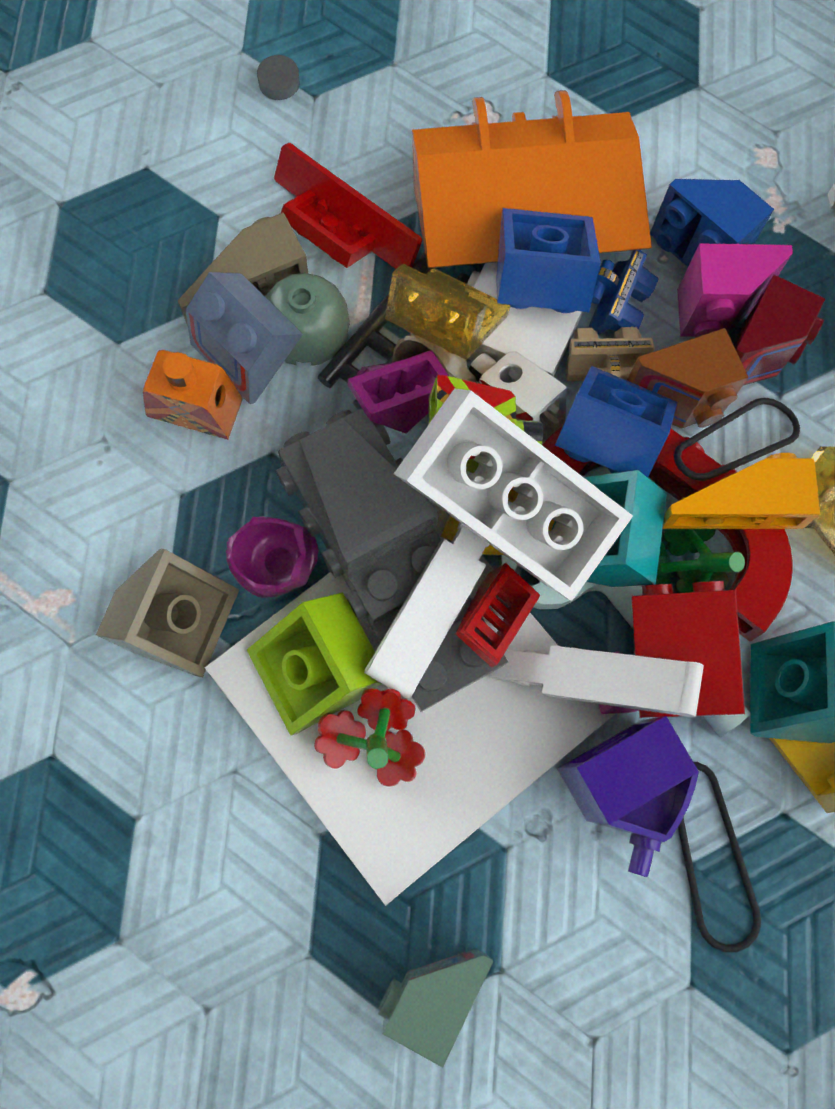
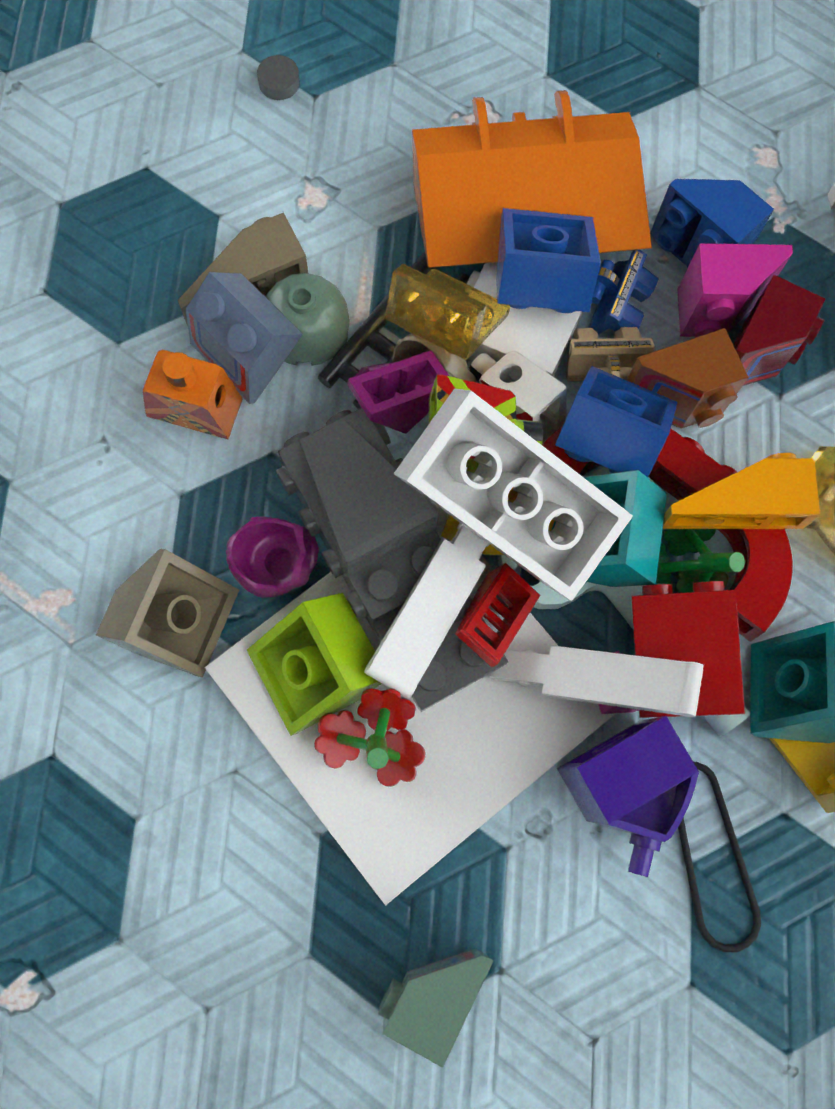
(339, 216): red bracket -> none
(714, 473): black piece -> none

